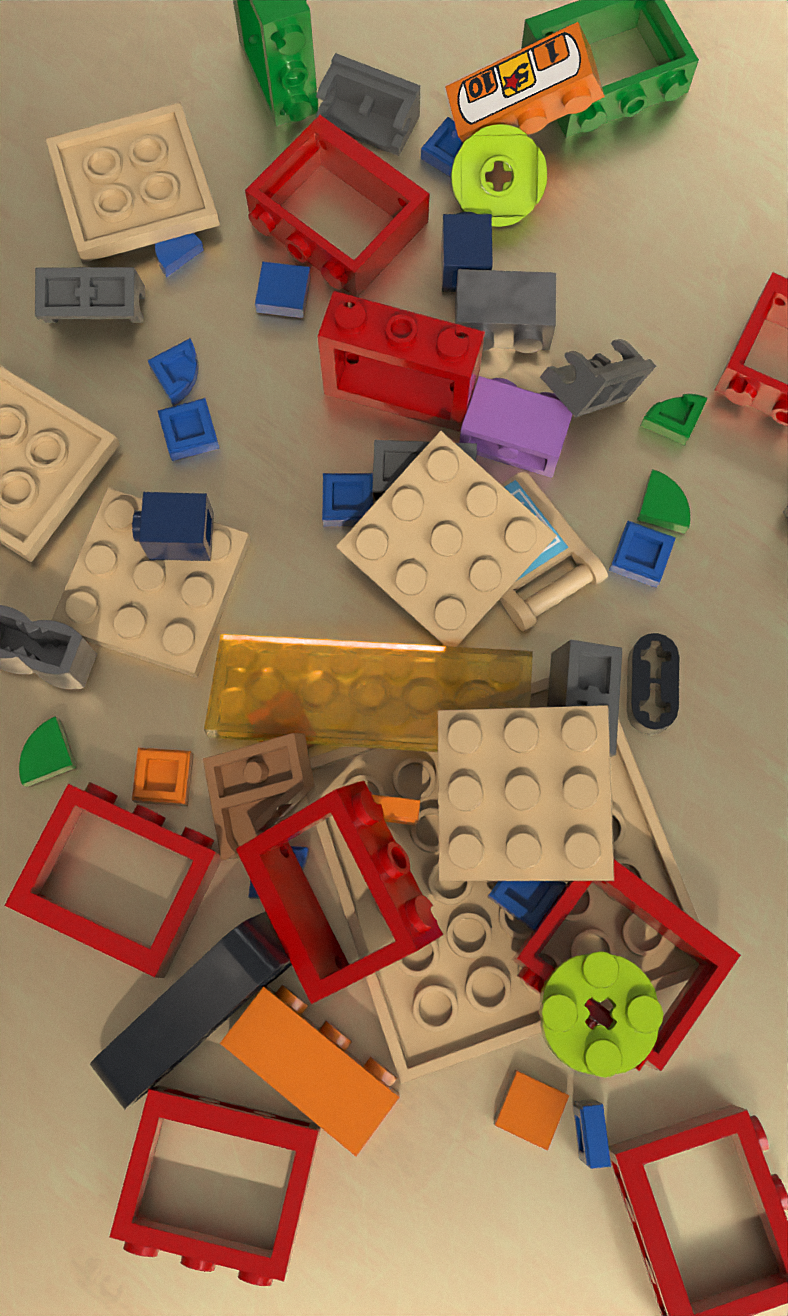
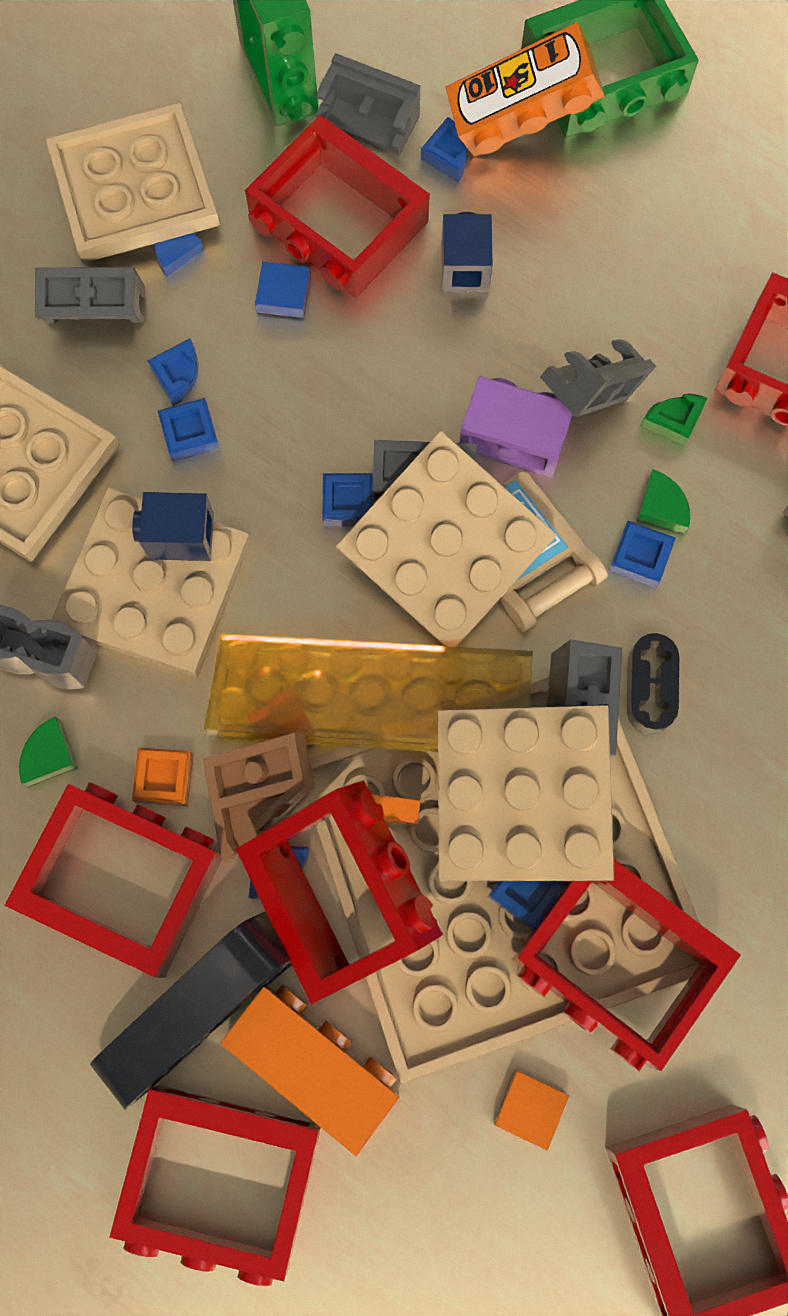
(401, 360): red window -> none
(510, 307): flat silver brick -> none
(517, 155): lime plate -> none
(591, 1133): blue tile -> none
(634, 1014): lime plate -> none

